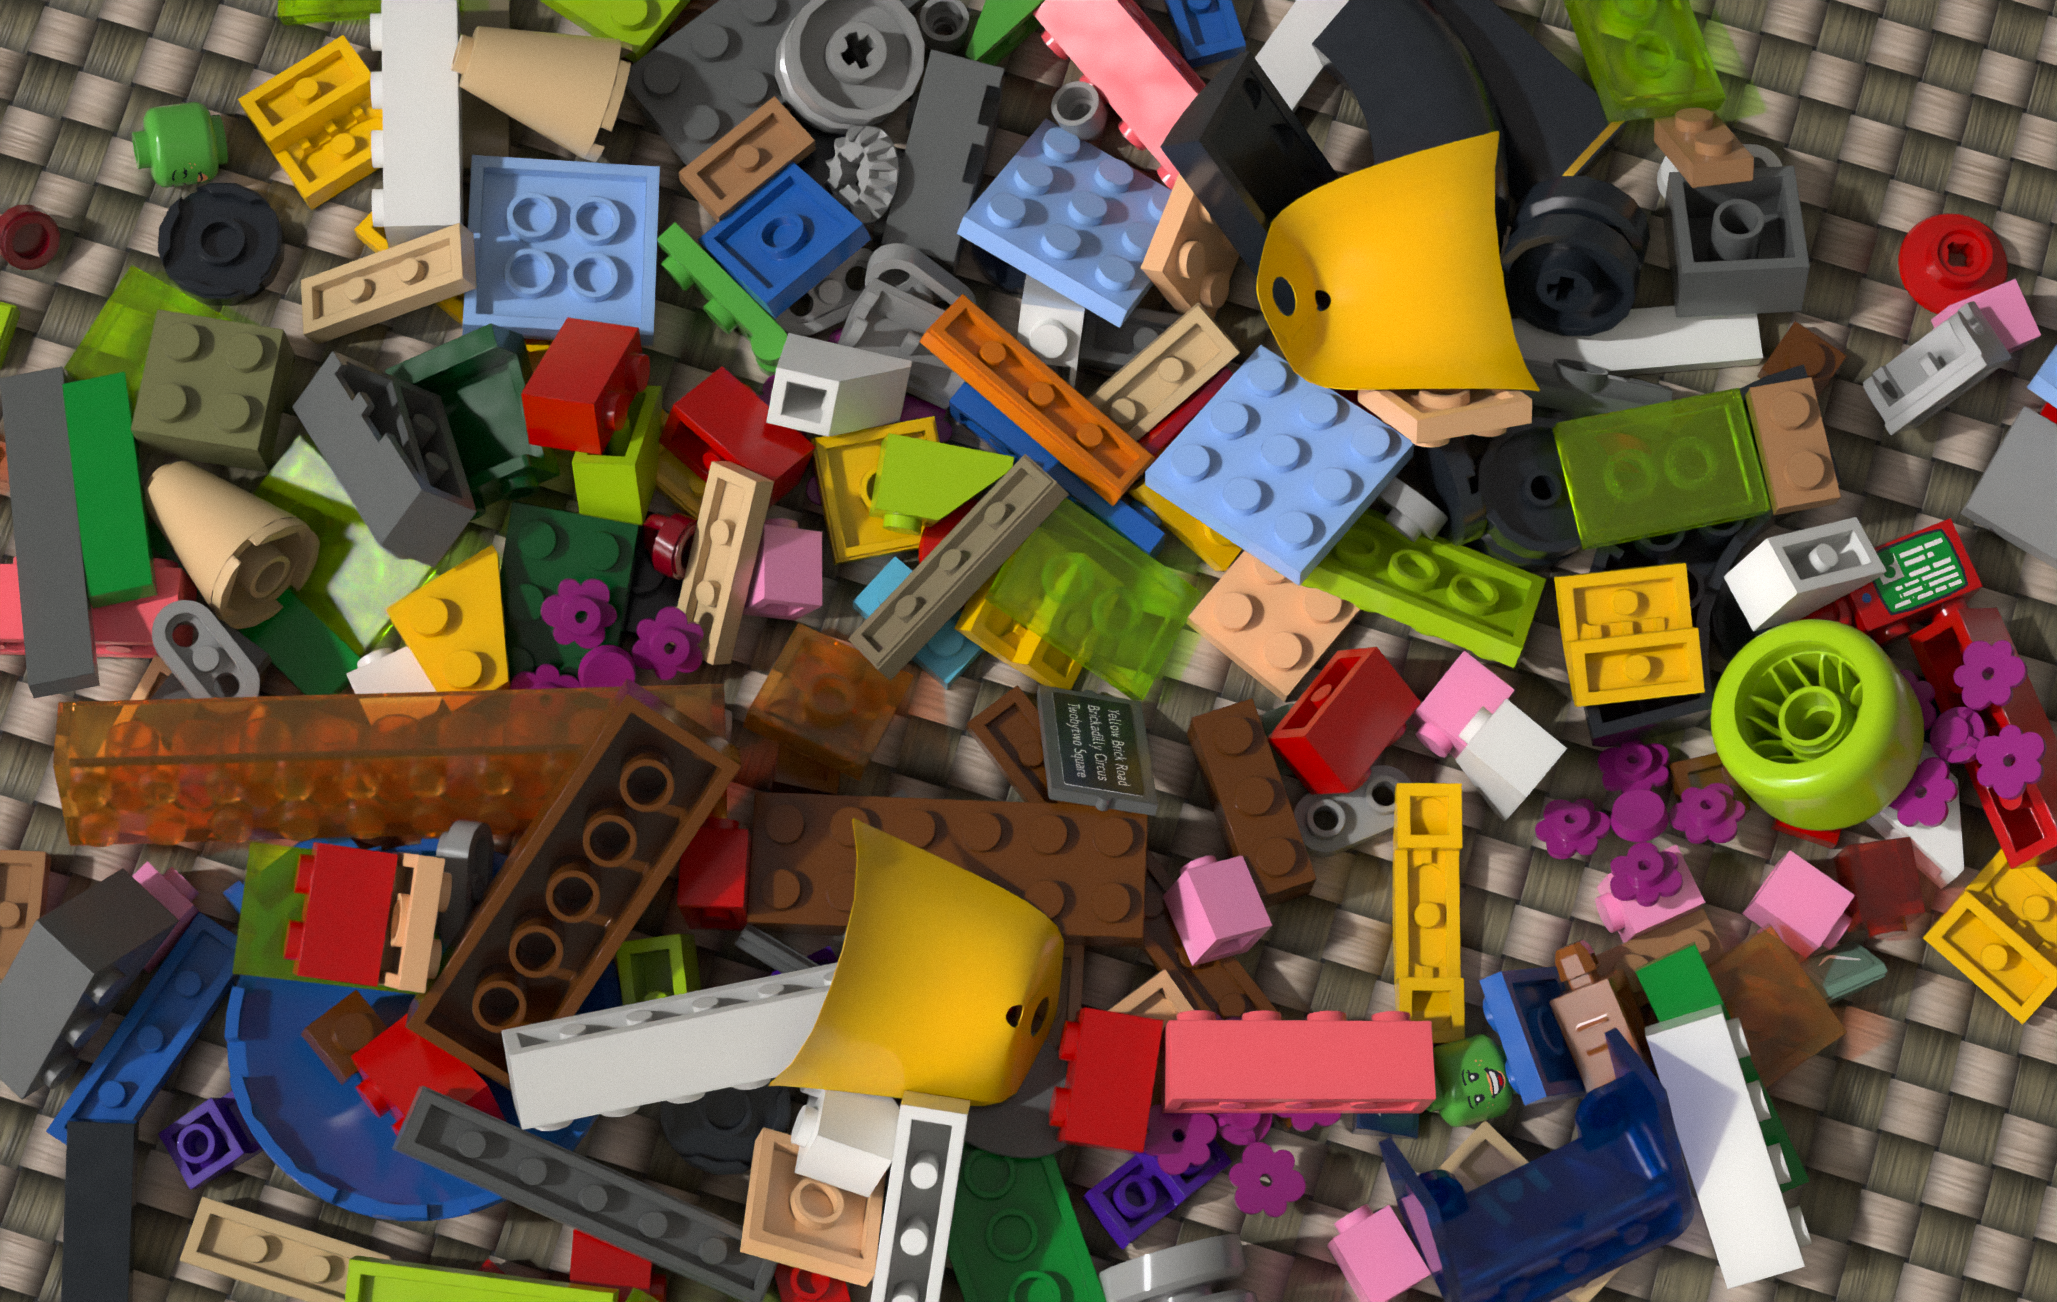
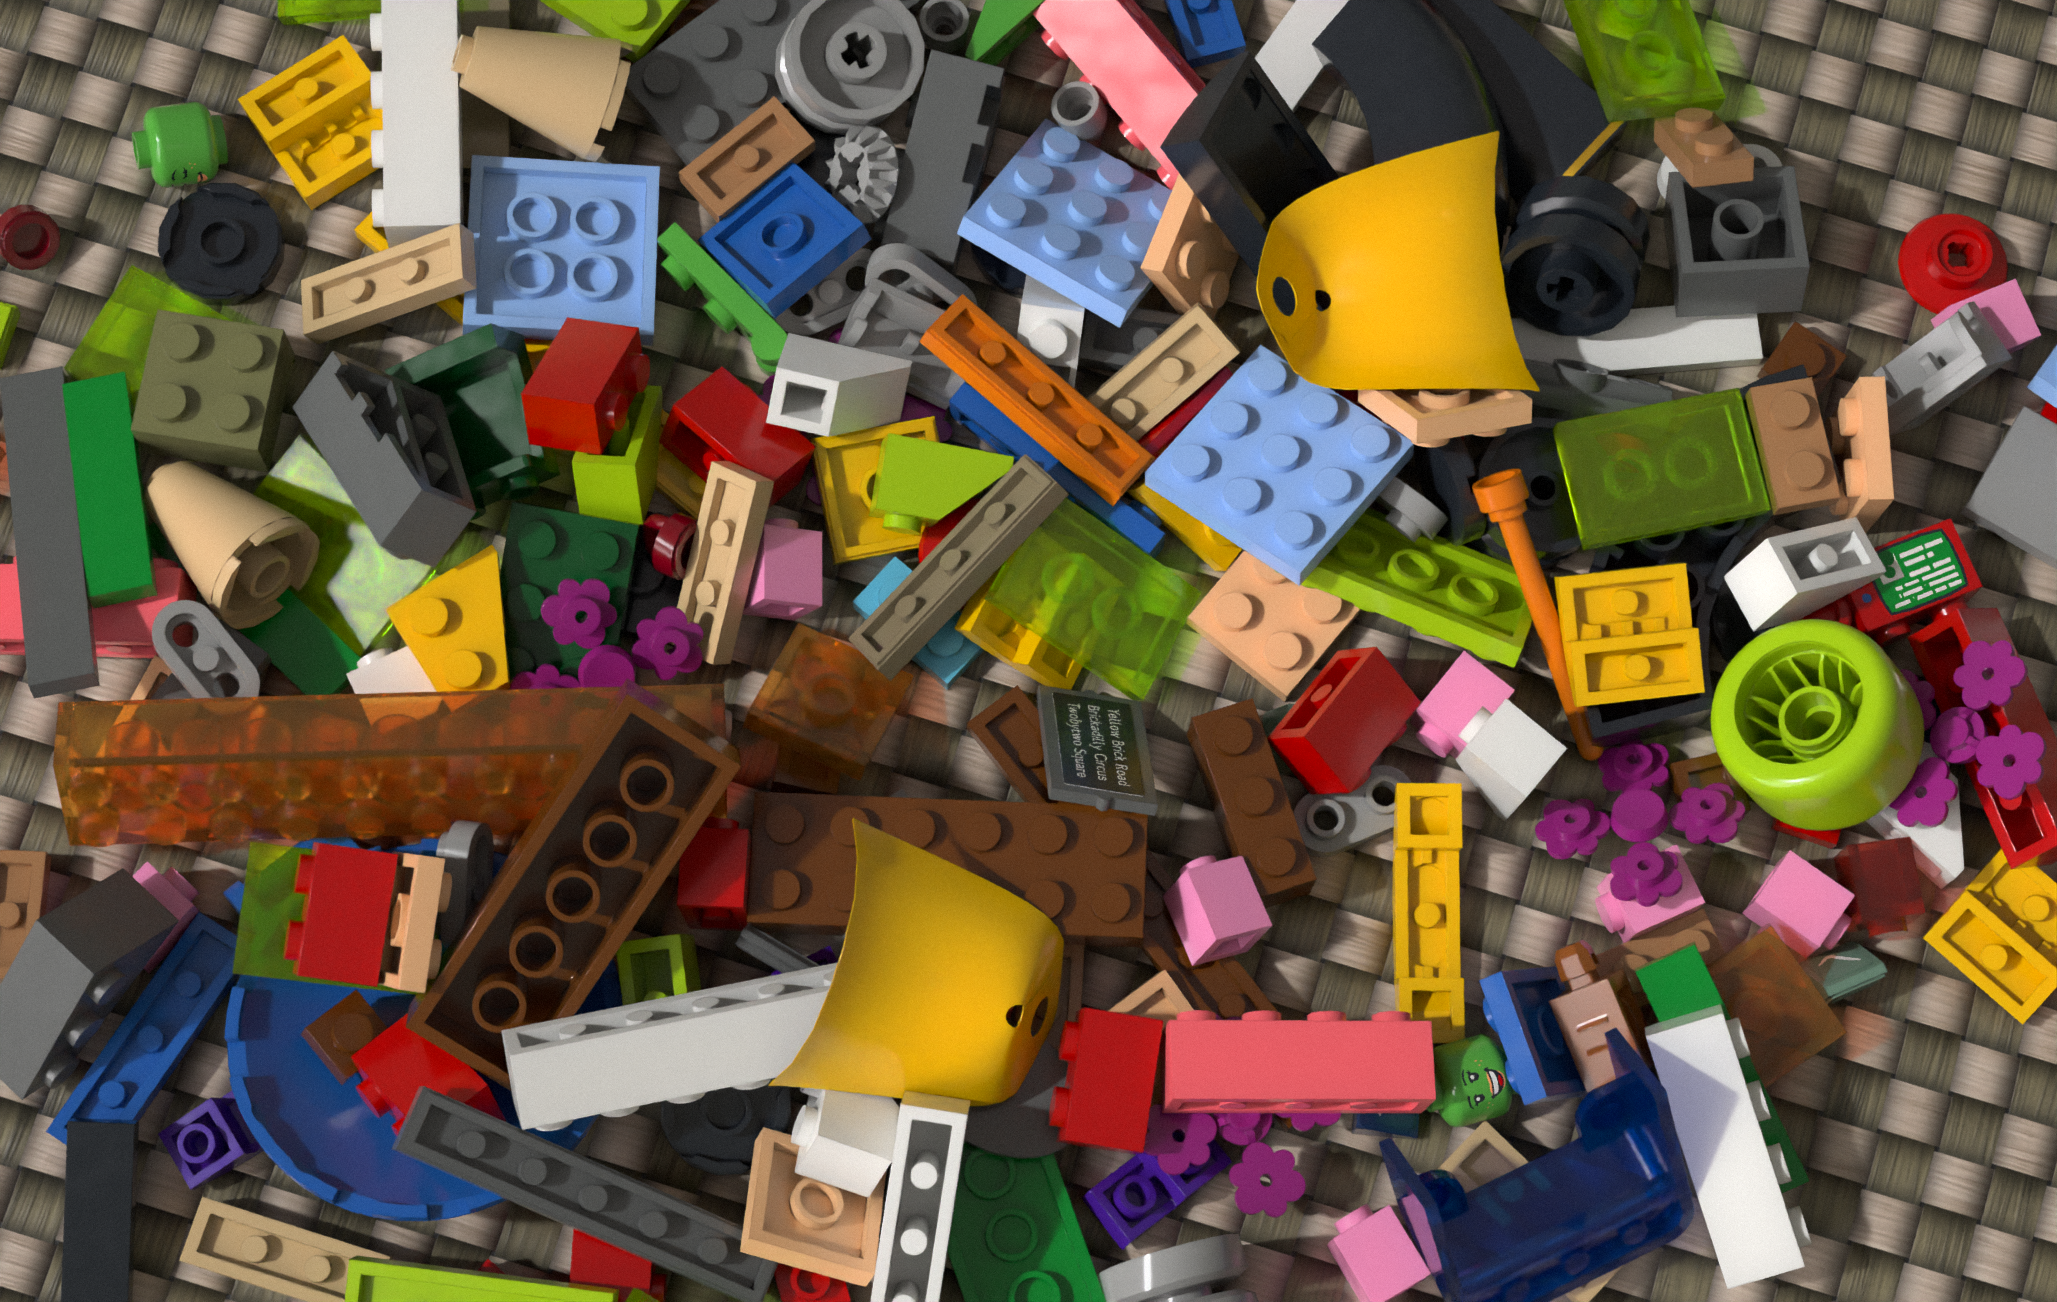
(1503, 499): none -> orange piece
(1862, 452): none -> light nougat plate

